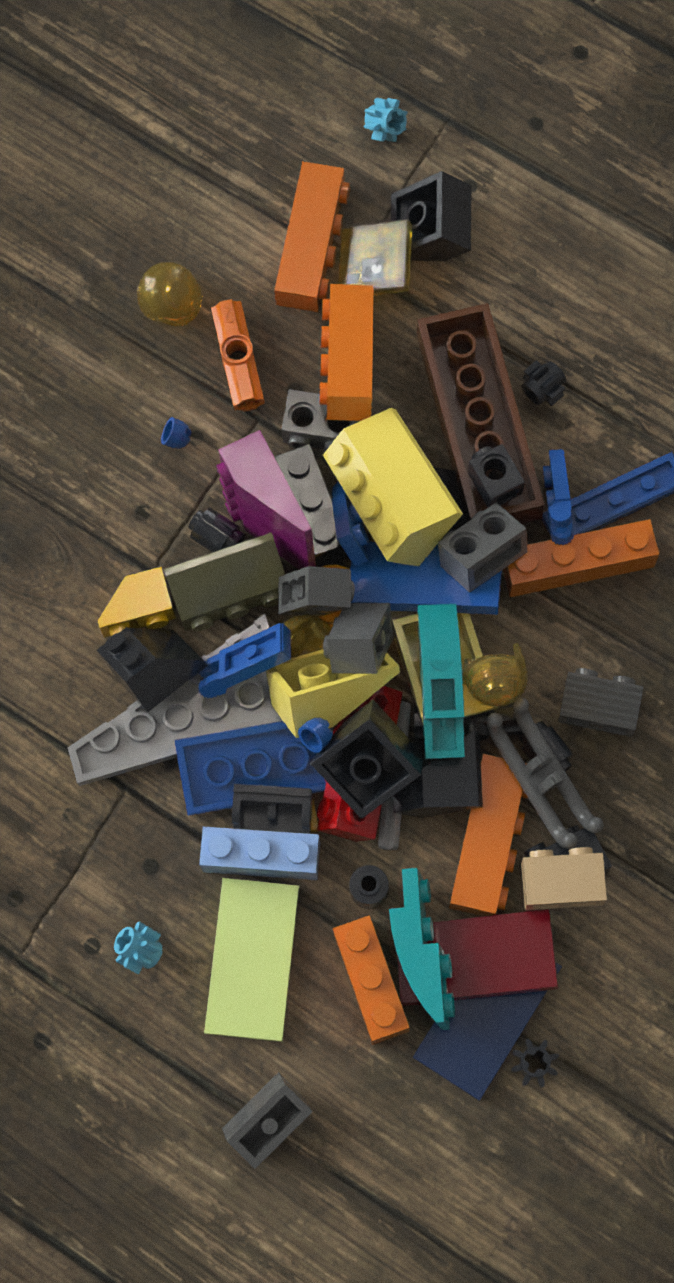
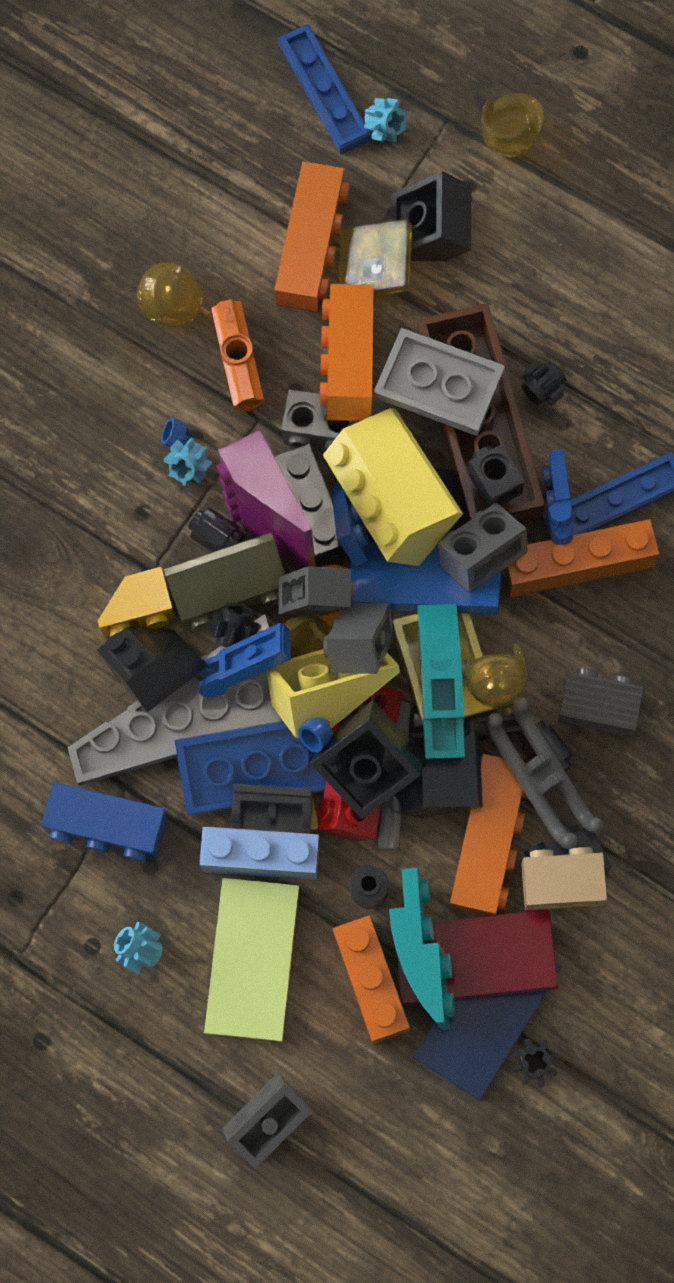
(104, 822): none -> blue brick
(188, 461): none -> medium azure gear
(233, 624): none -> black gear
(324, 89): none -> blue tile
(439, 381): none -> light grey plate
(511, 124): none -> clear yellow helmet

